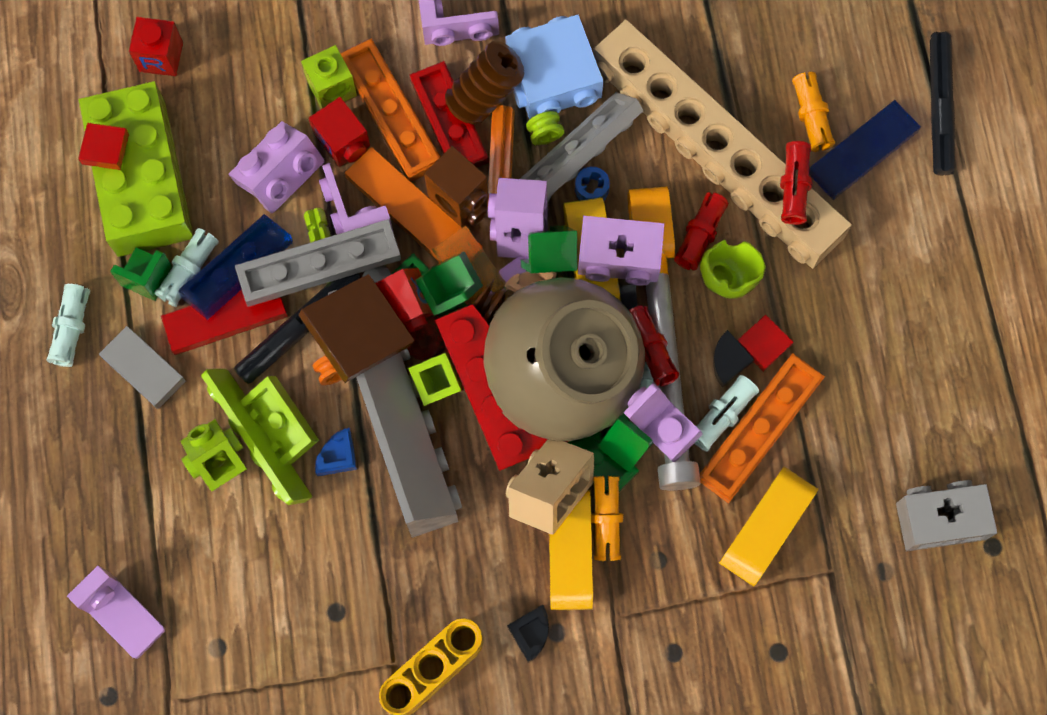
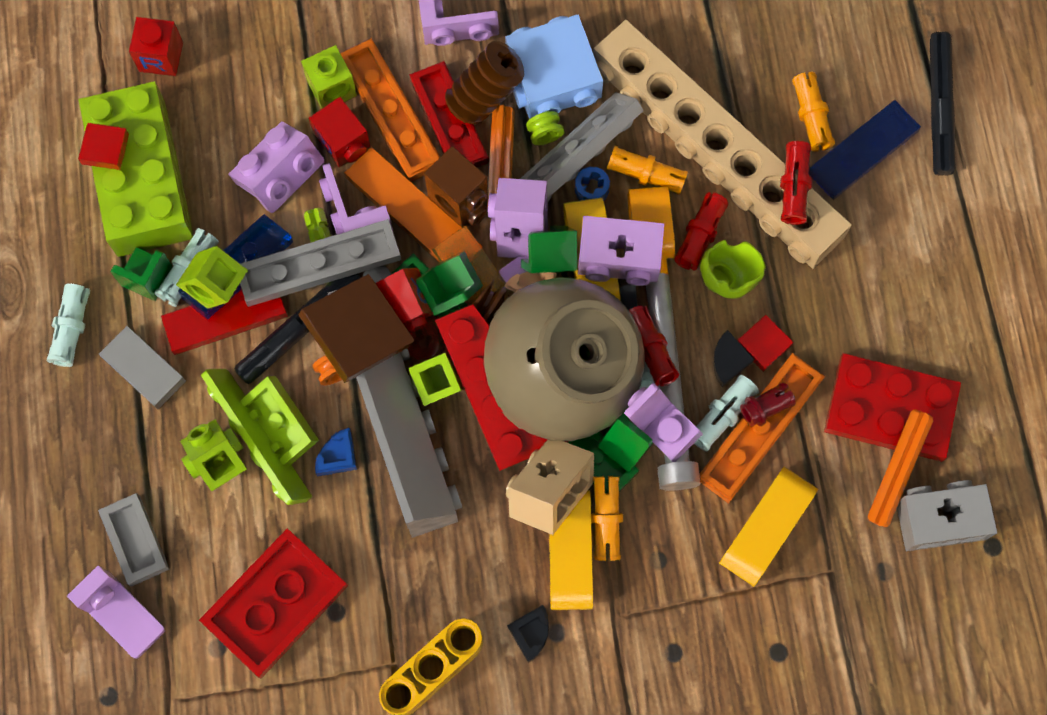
(133, 539): none -> light grey tile
(212, 277): none -> lime brick
(273, 603): none -> red plate
(647, 170): none -> light orange pin
(766, 405): none -> dark red pin
(876, 399): none -> red plate
(900, 468): none -> orange axle

